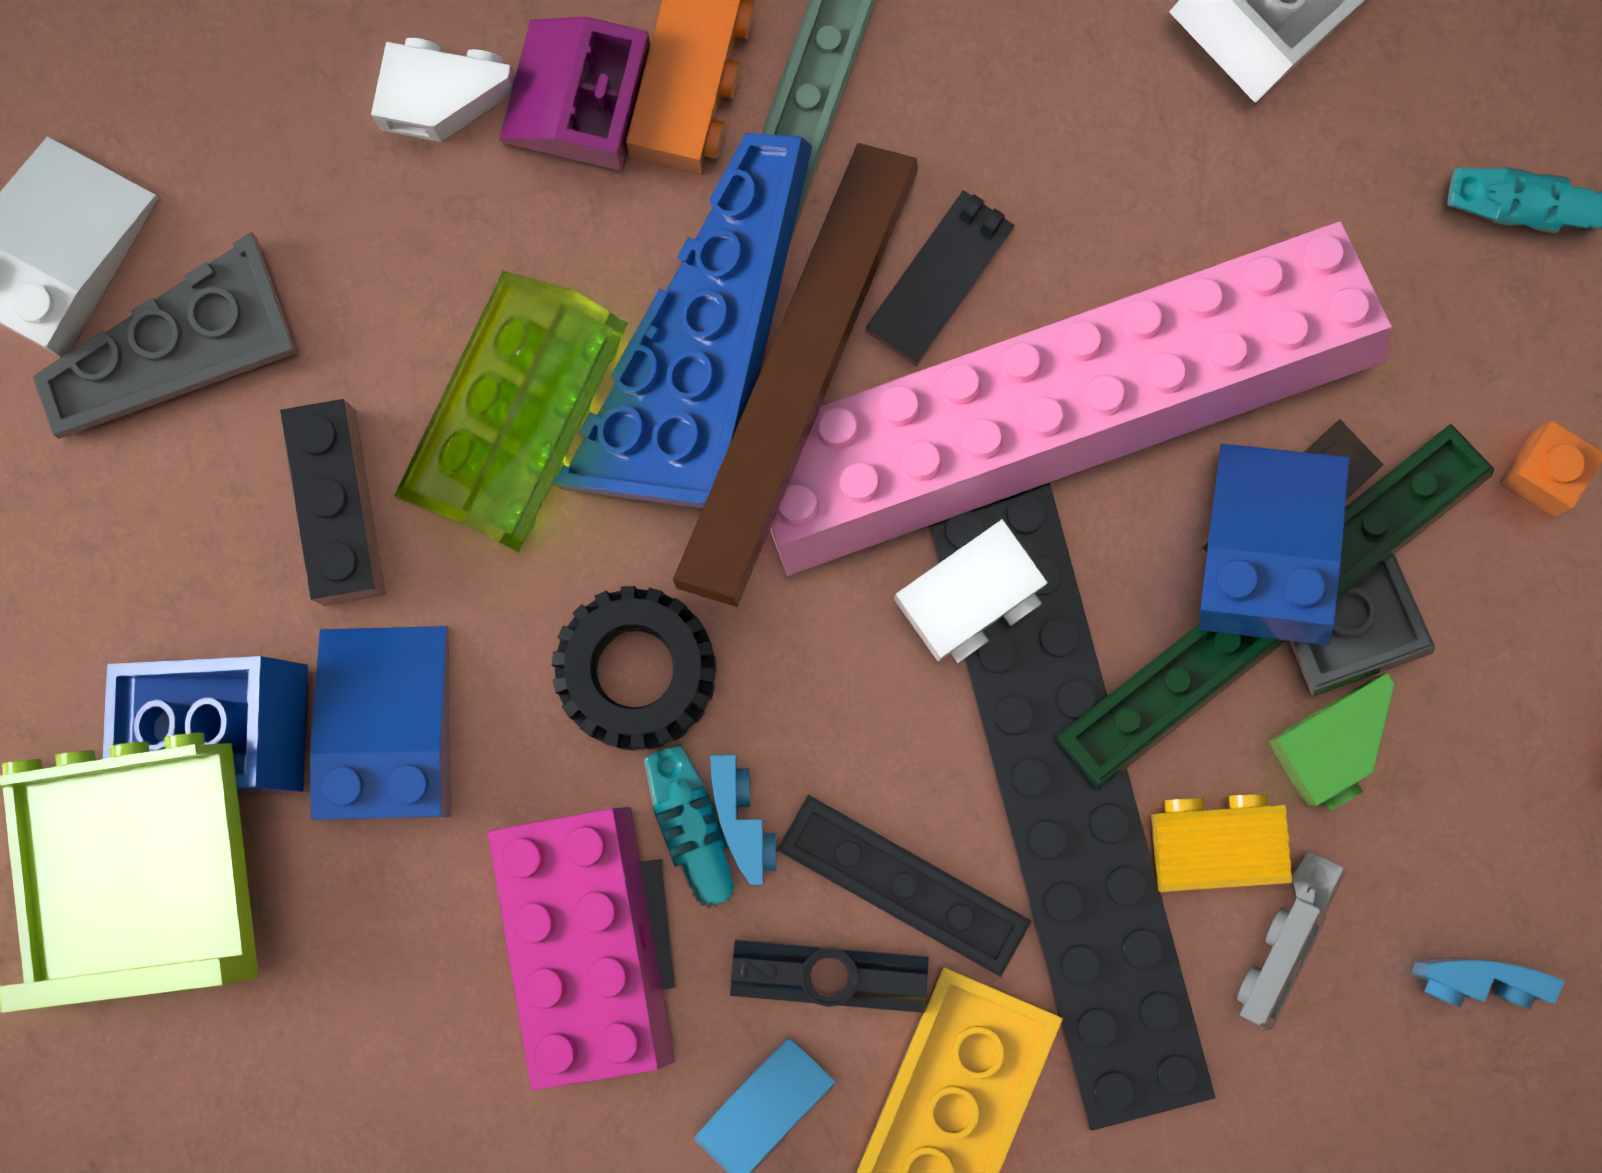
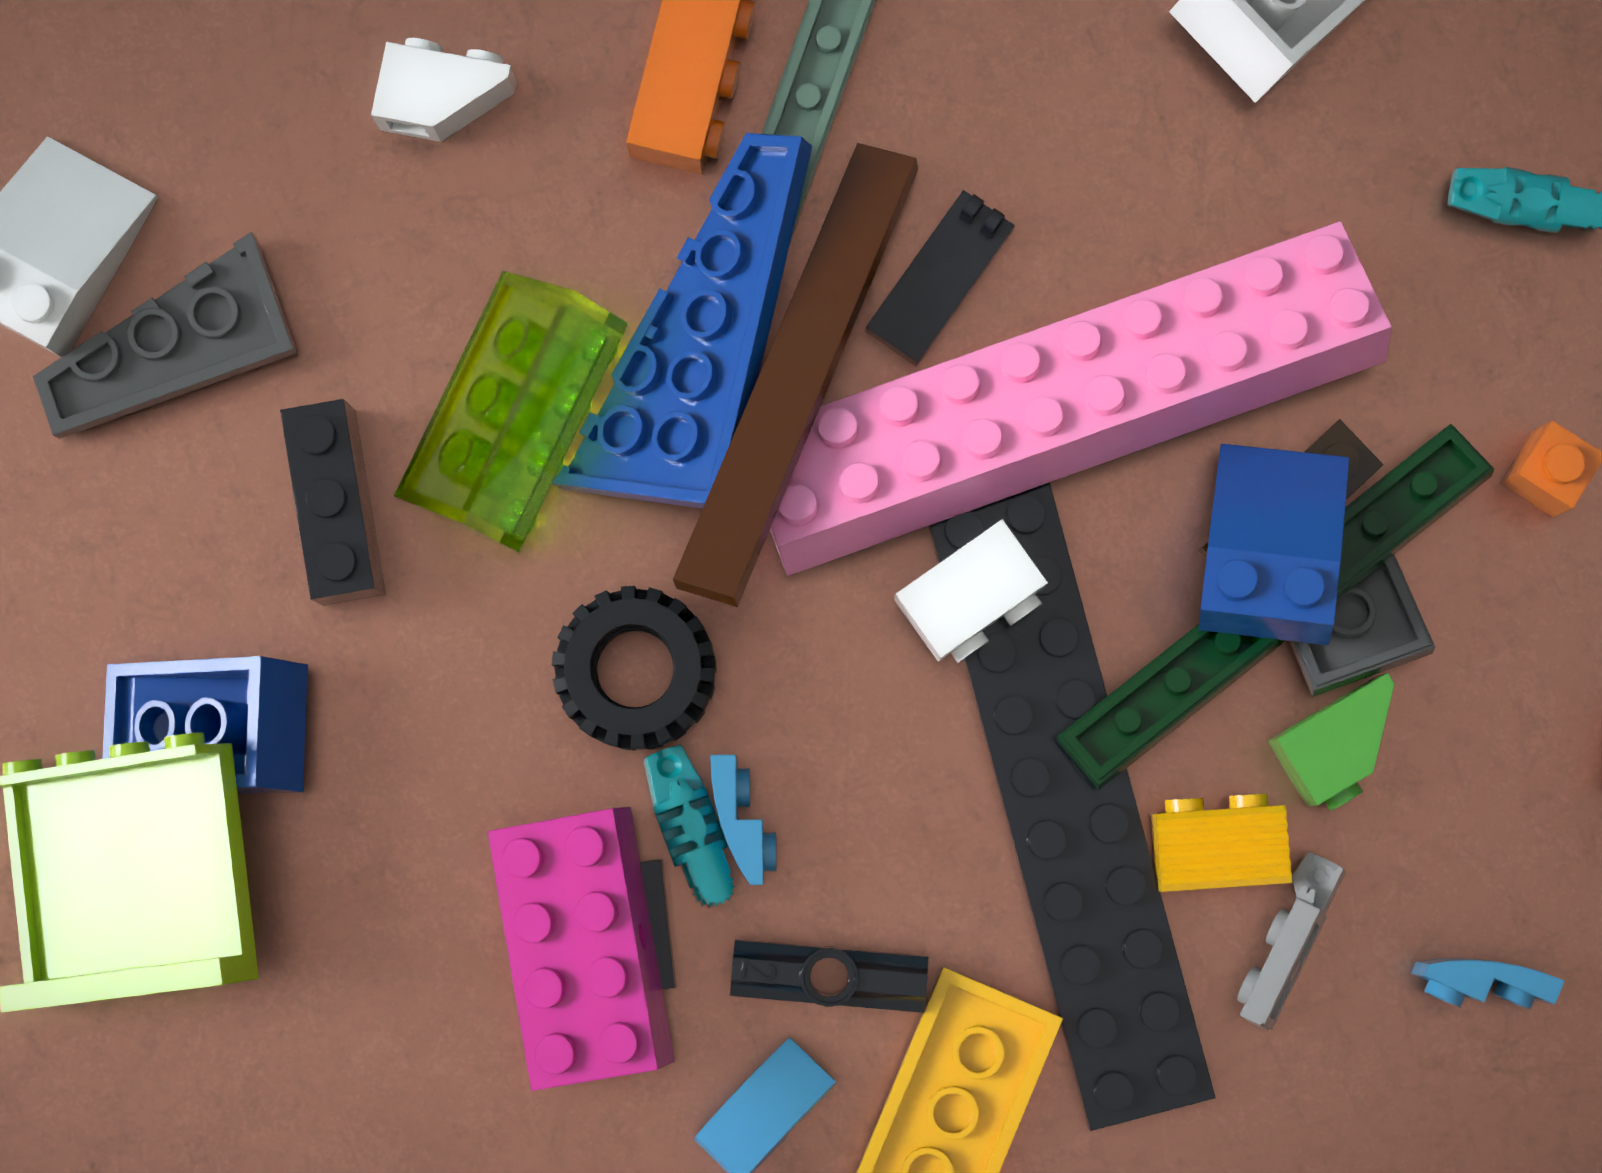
(381, 724): blue slope -> none
(577, 89): magenta slope -> none
(904, 885): black tile -> none

